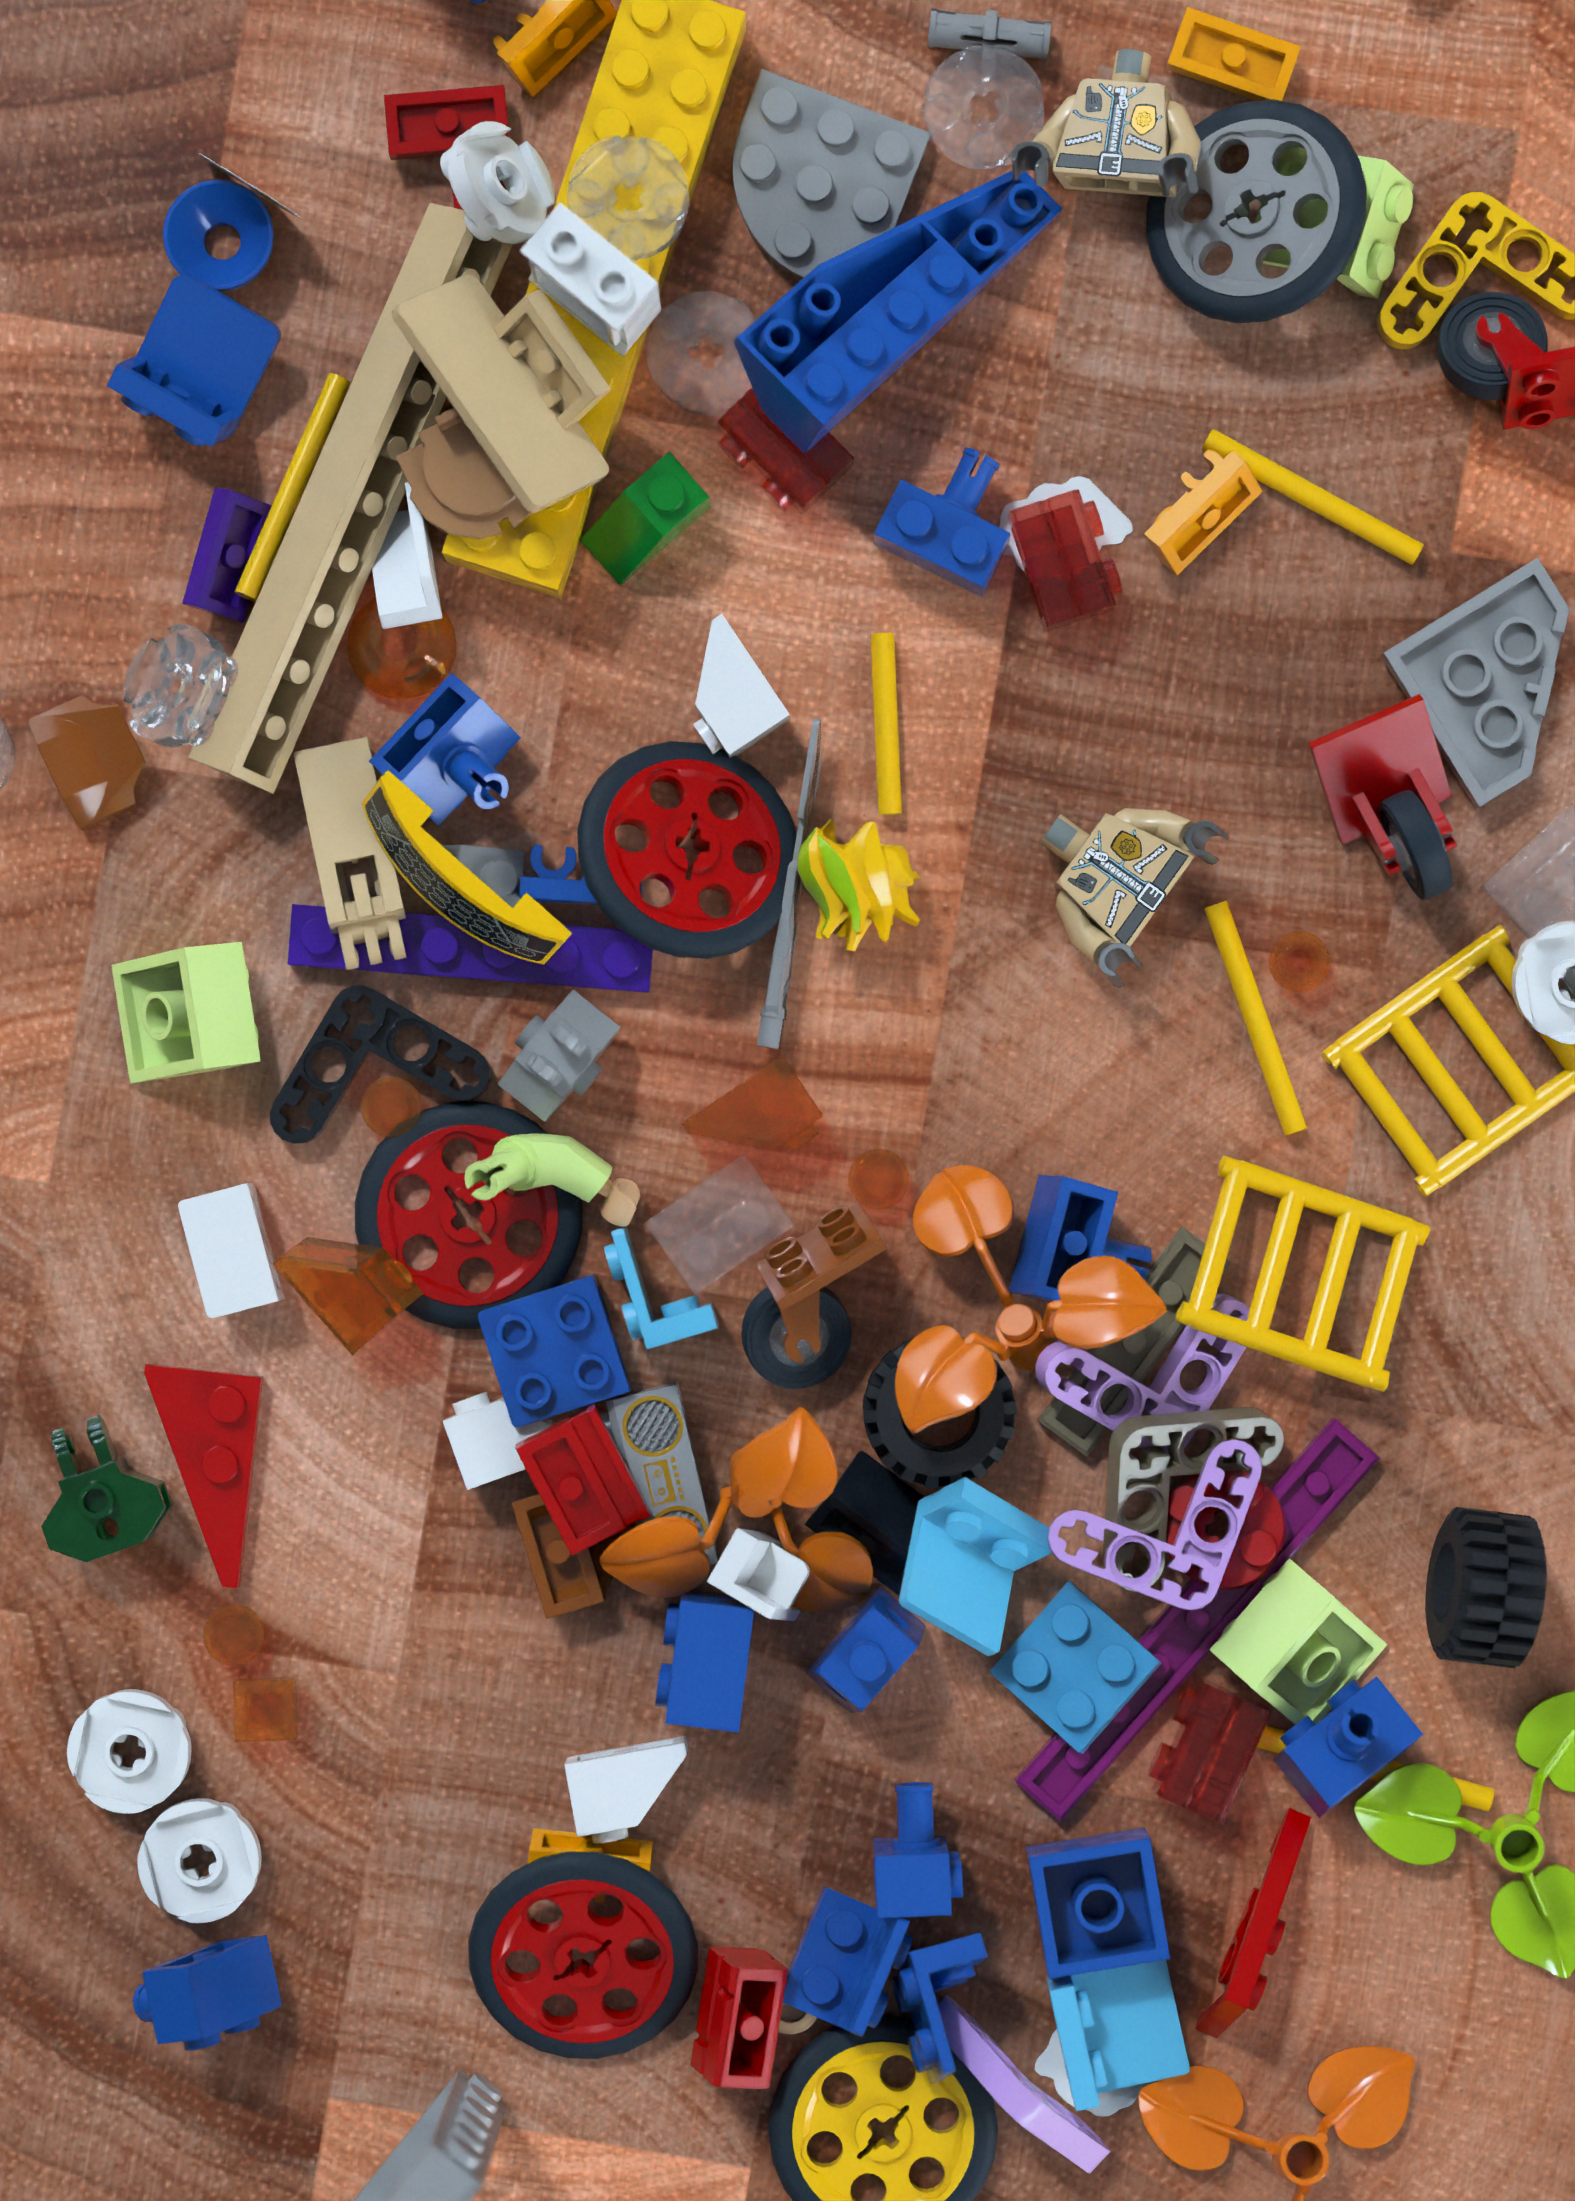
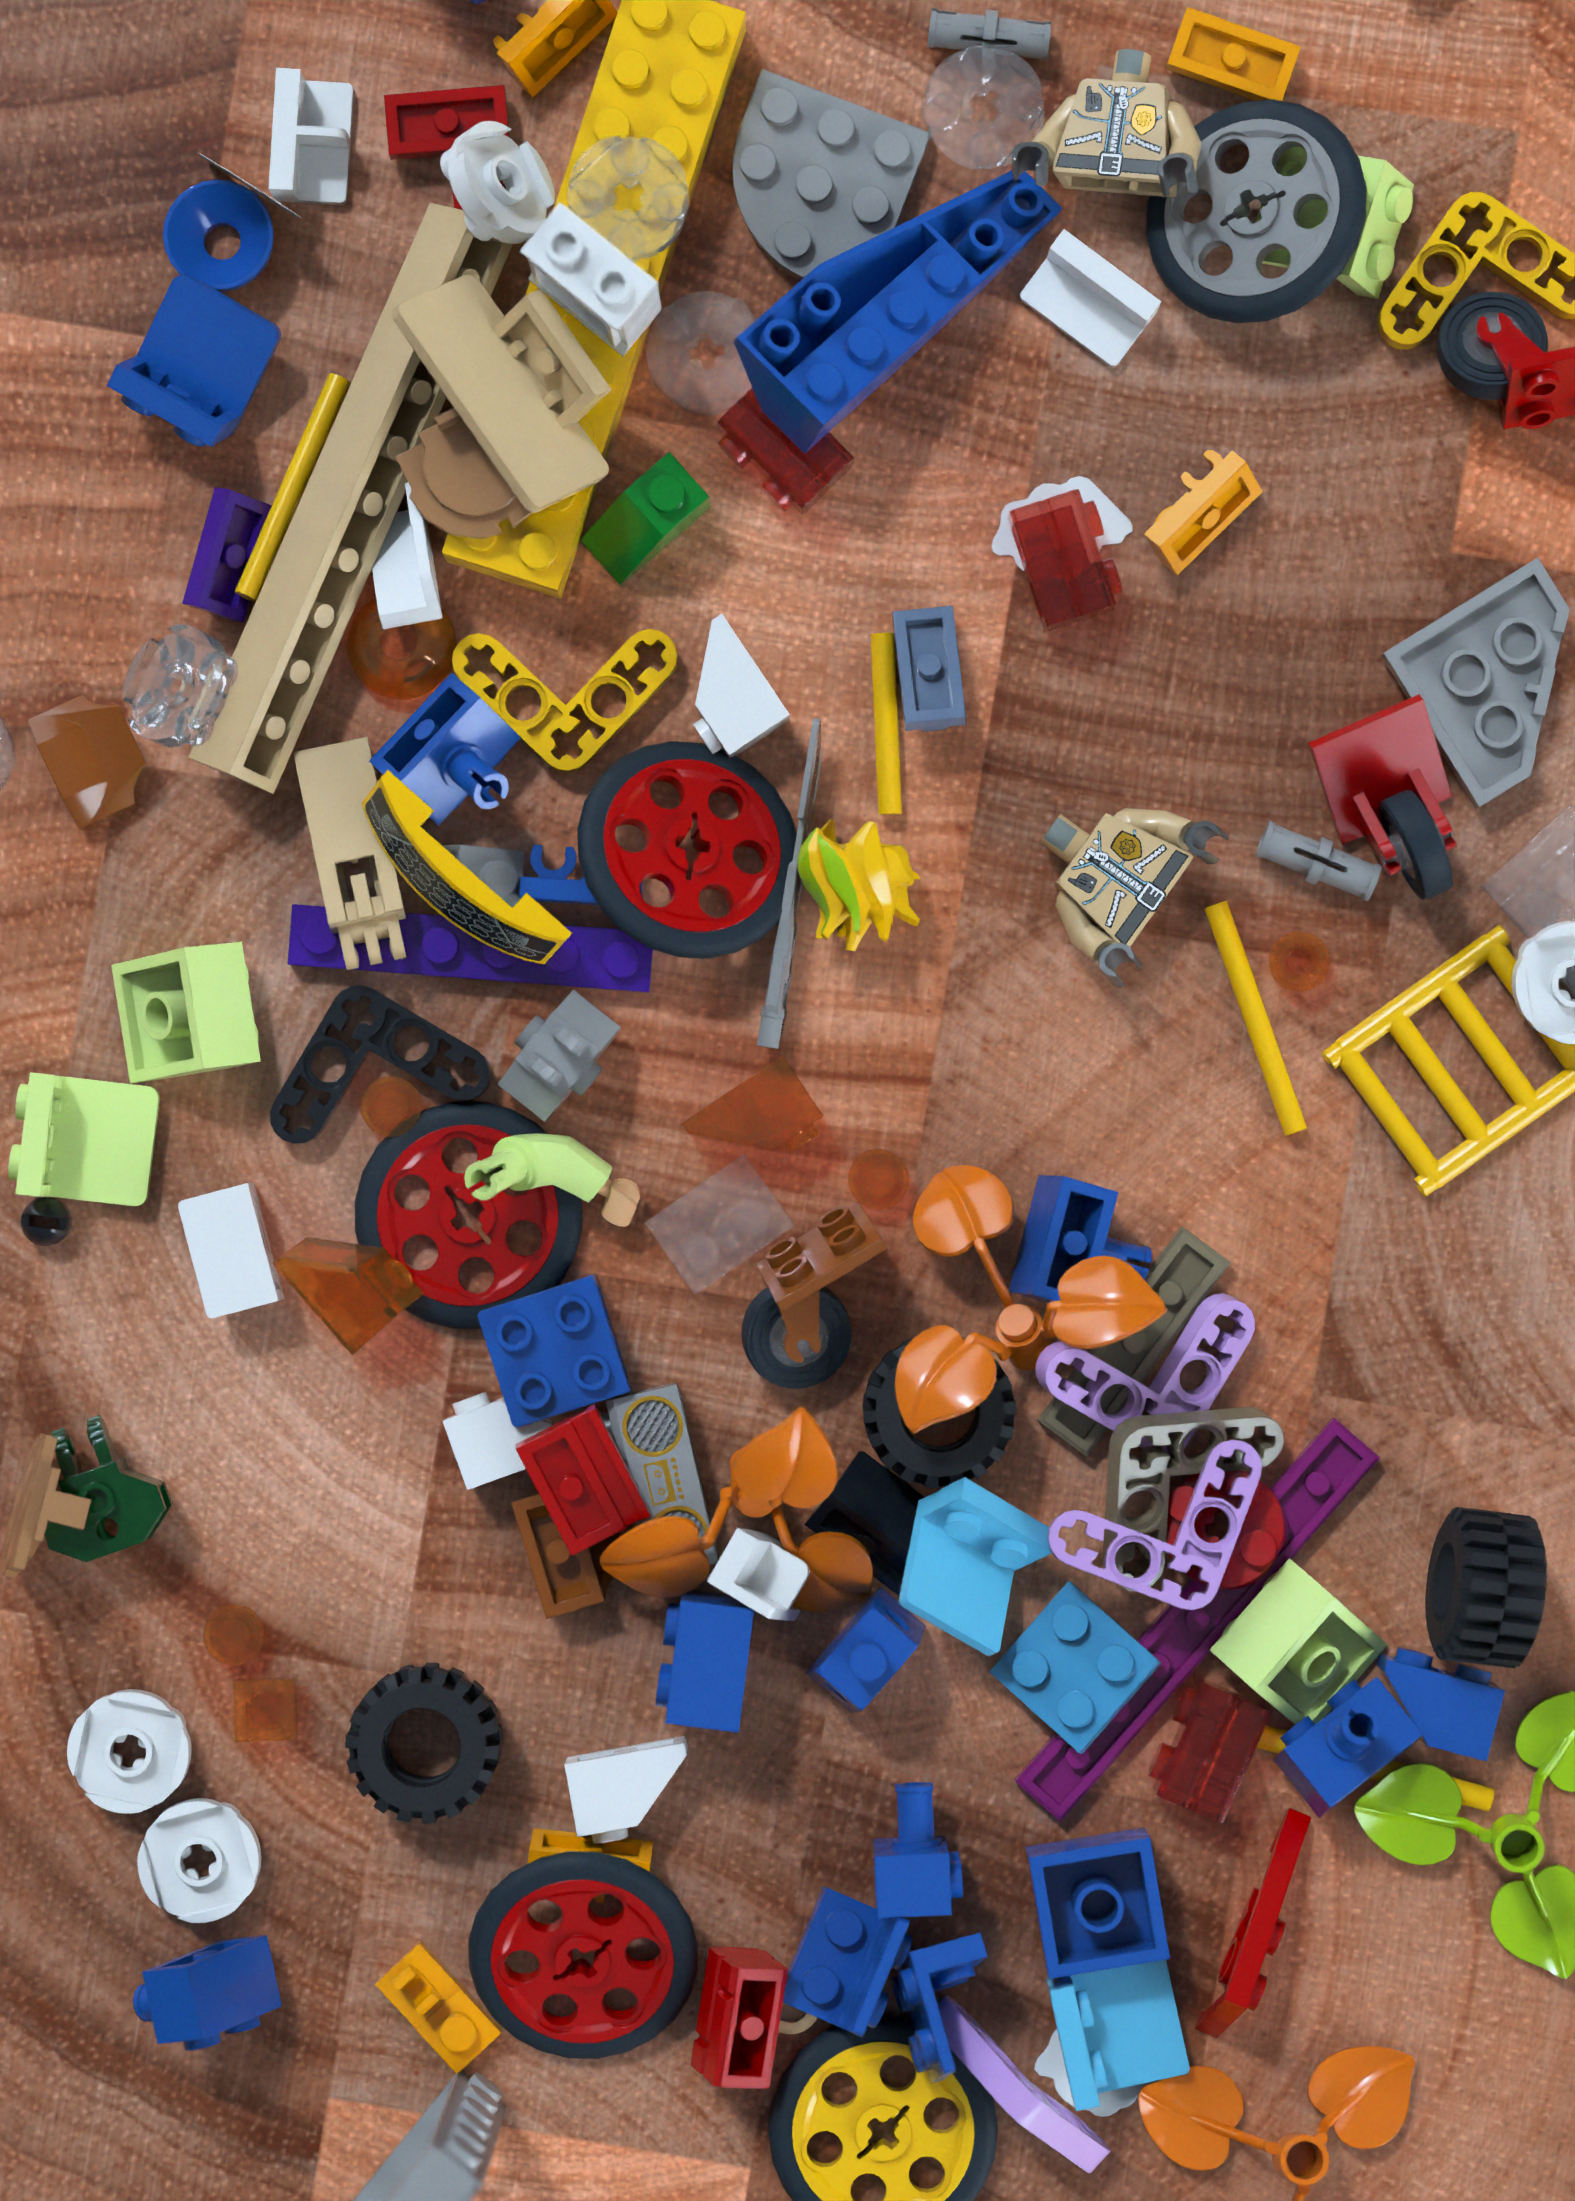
(37, 1504): none -> medium nougat piece
(51, 1208): none -> black hinge
(84, 1139): none -> yellowish green bracket
(213, 1437): red wing -> none
(310, 139): none -> white panel
(414, 1794): none -> black tyre
(439, 2007): none -> light orange plate
(553, 713): none -> yellow beam
(679, 1319): medium azure bracket -> none
(929, 668): none -> sand blue plate
(944, 529): blue brick -> none
(1089, 299): none -> white panel
(1255, 1331): yellow bar -> none
(1318, 499): yellow bar -> none
(1357, 876): none -> light grey pin
(1449, 1708): none -> blue slope

